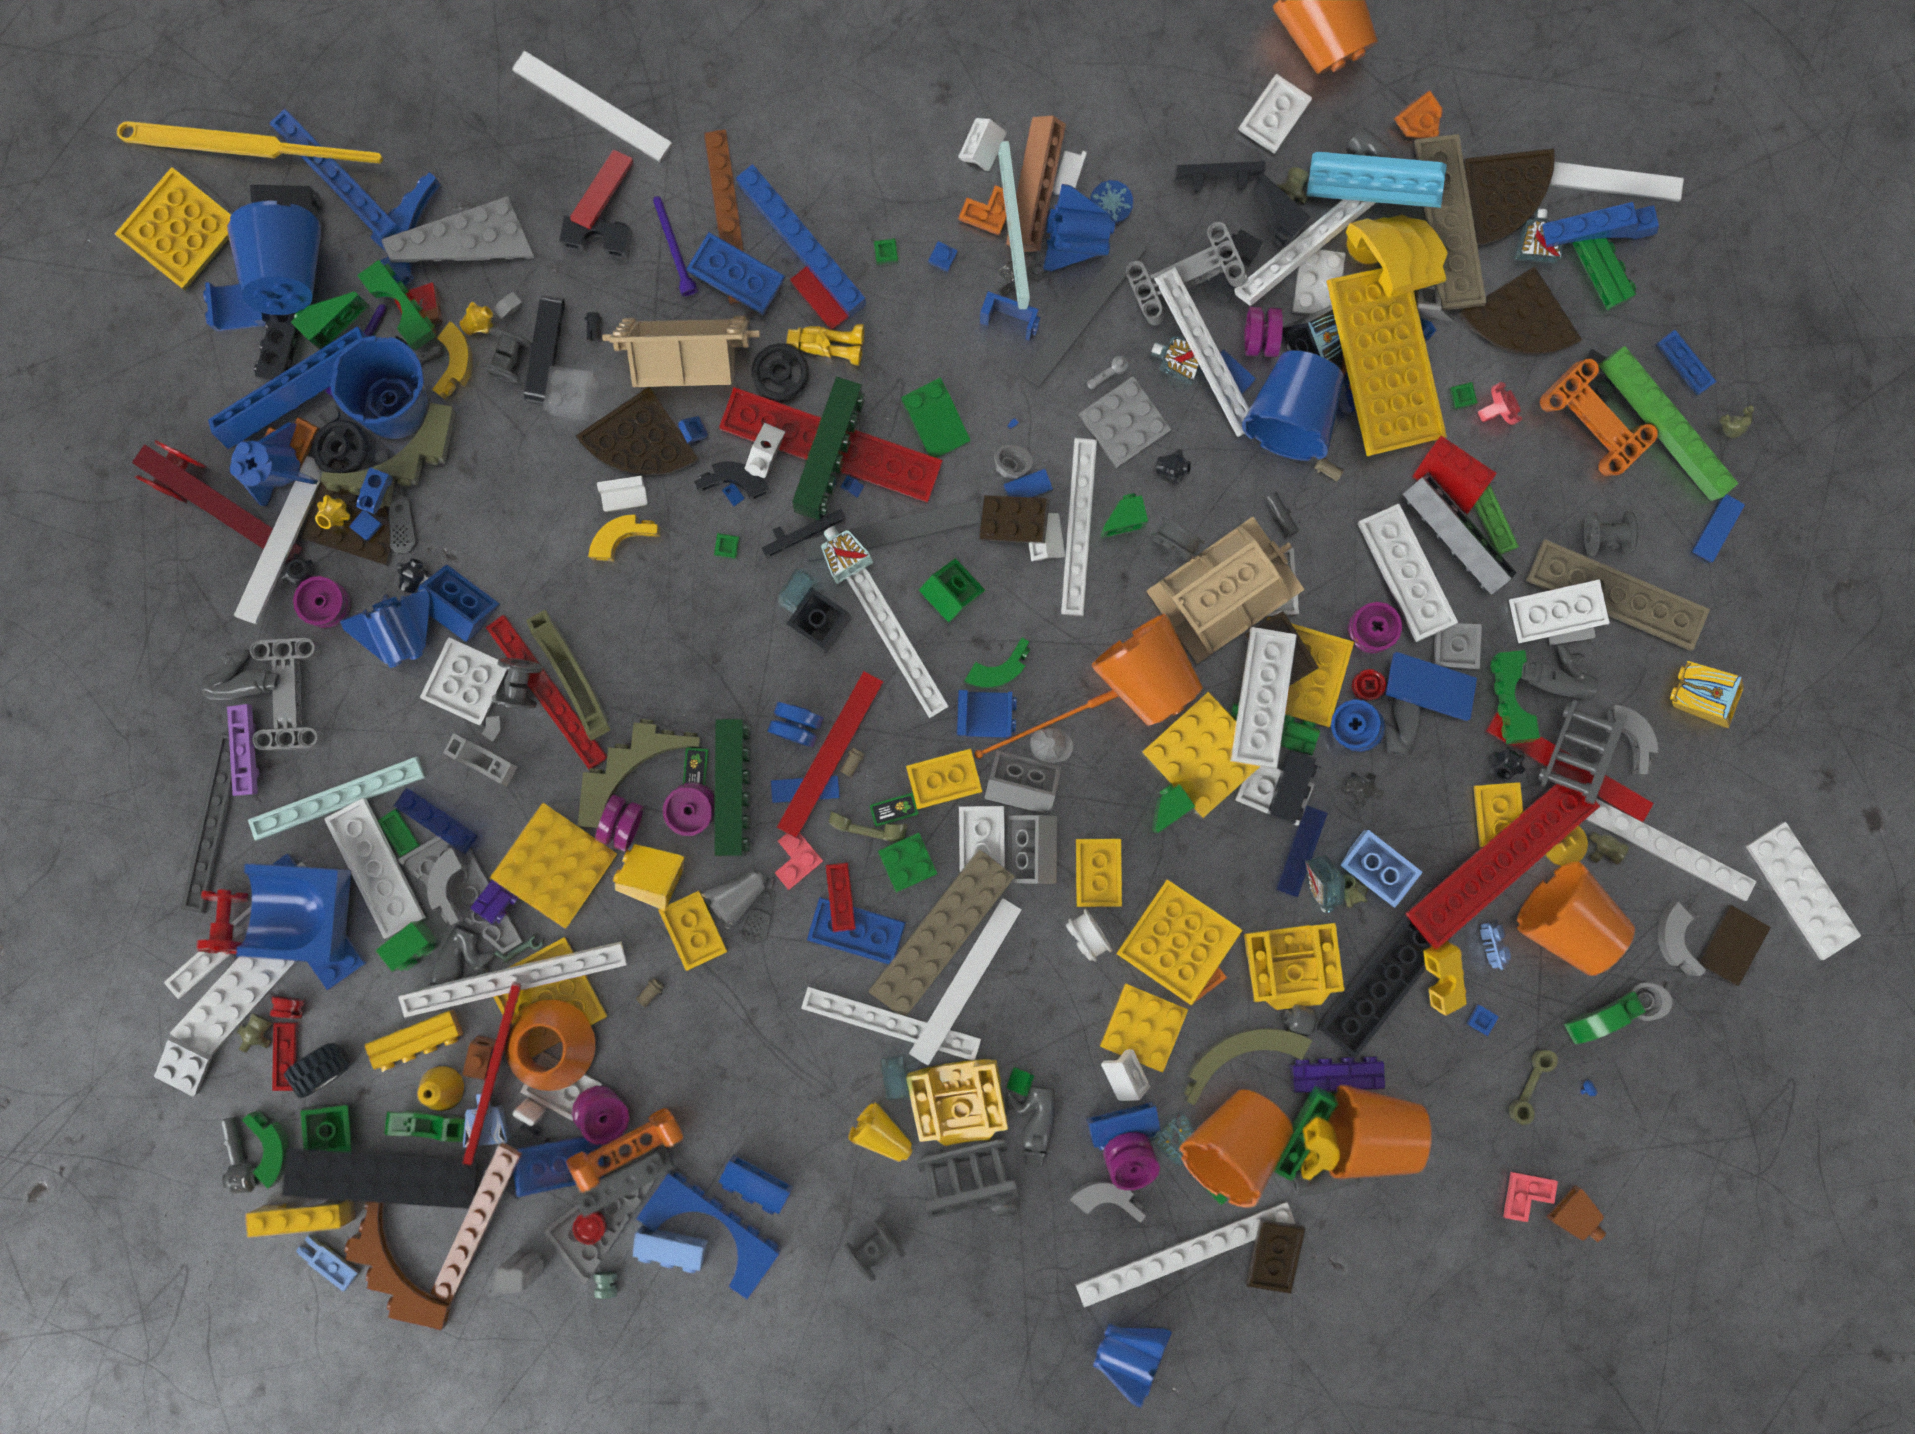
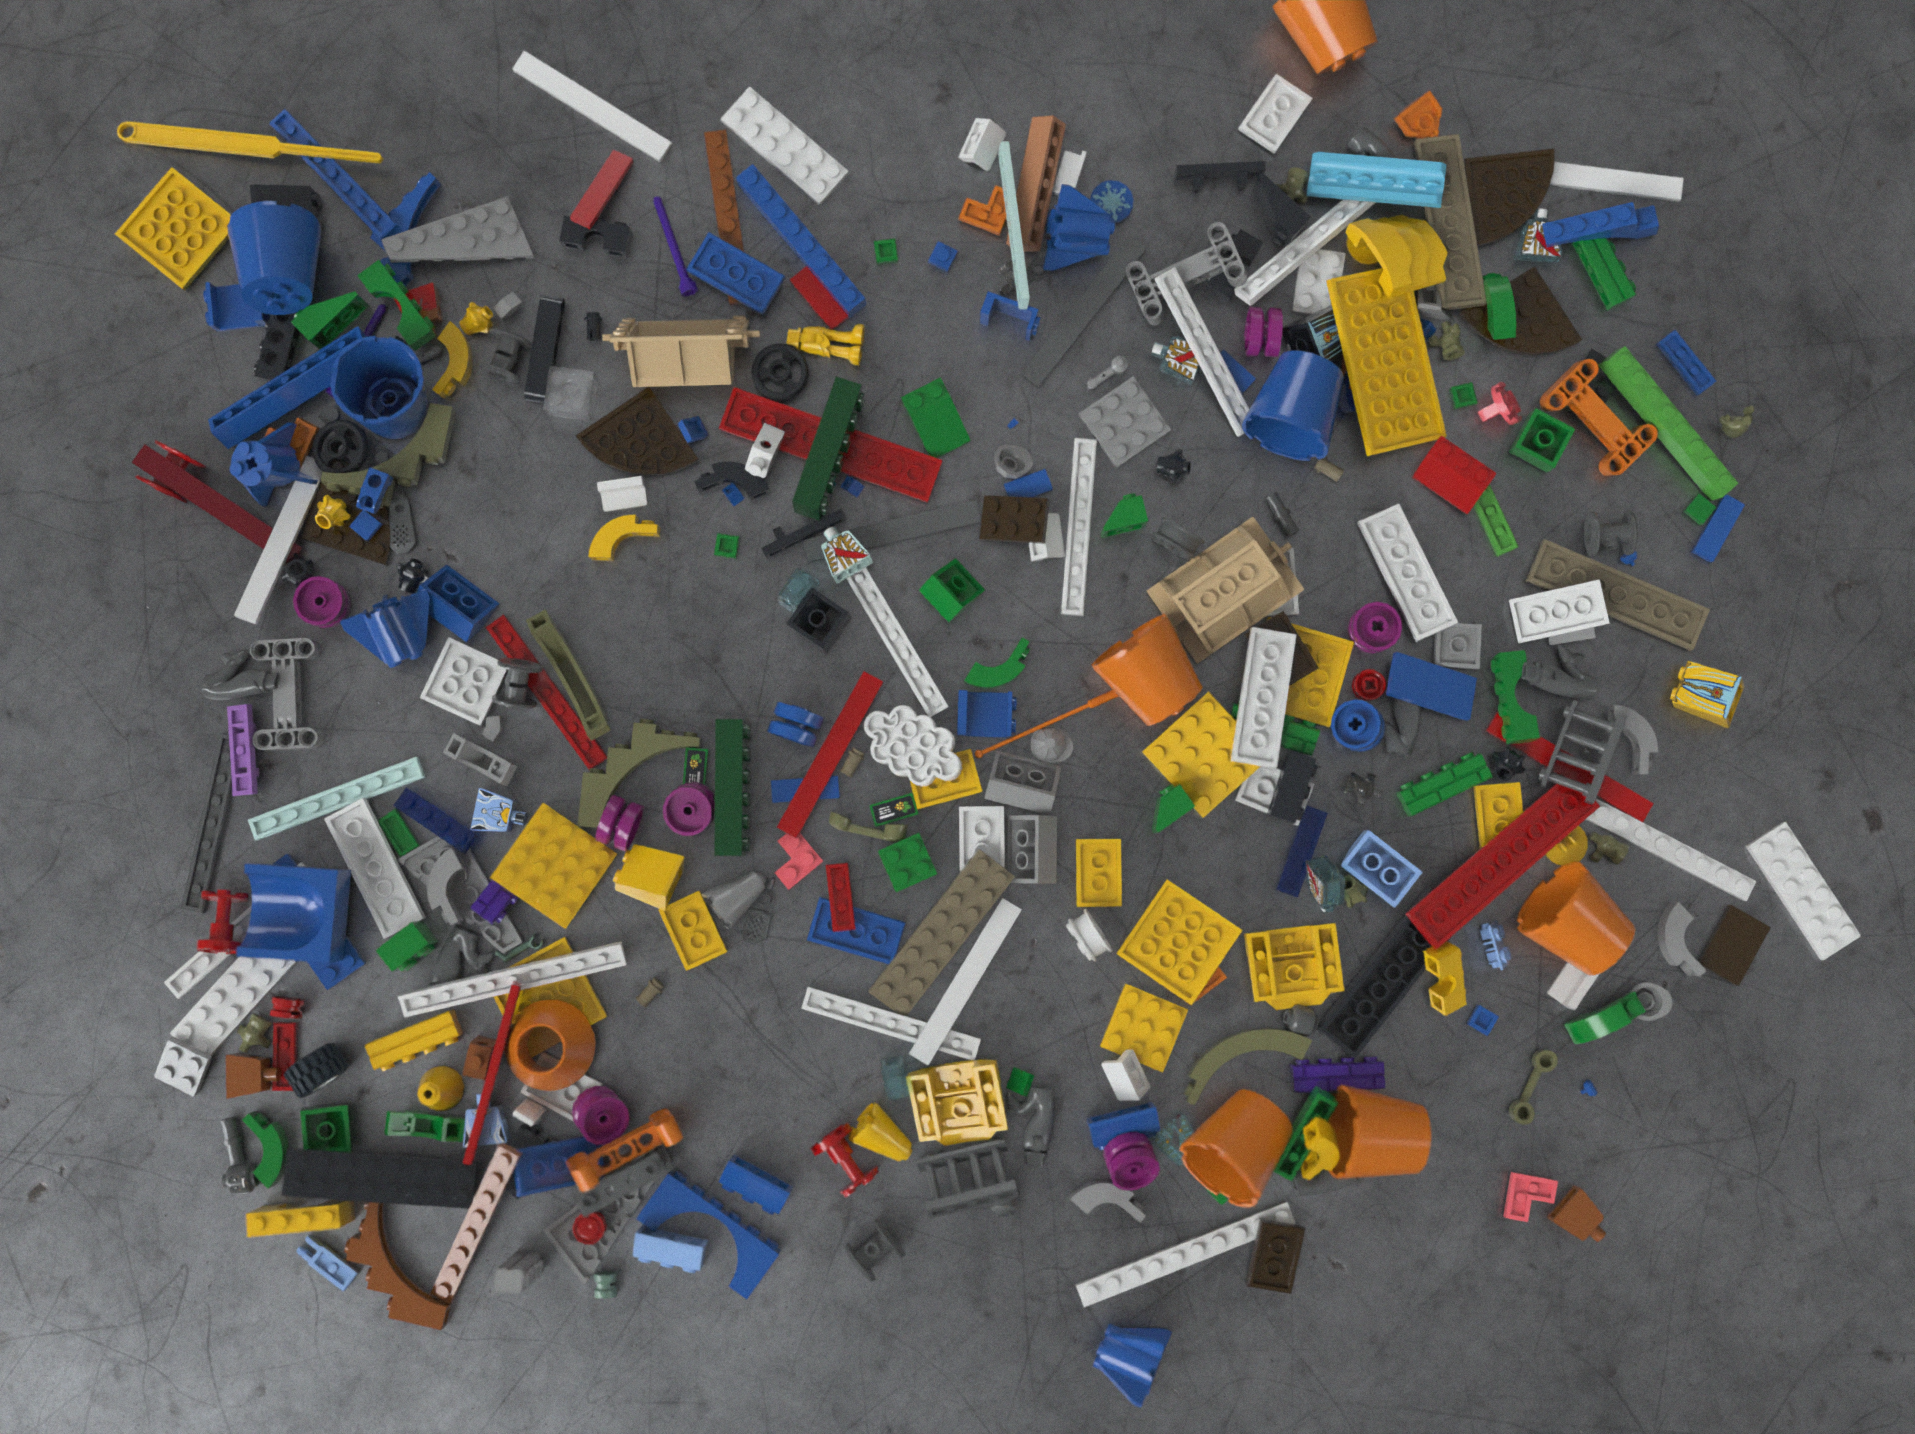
(249, 1074): none -> dark orange torso
(495, 813): none -> light blue torso
(784, 146): none -> white plate
(839, 1152): none -> red piece
(912, 745): none -> white plate
(1444, 784): none -> green brick
(1449, 341): none -> olive piece
(1459, 534): brick -> none
(1500, 306): none -> green arch
(1541, 440): none -> green brick
(1571, 986): none -> white panel
(1629, 559): none -> blue rock
(1699, 509): none -> green tile

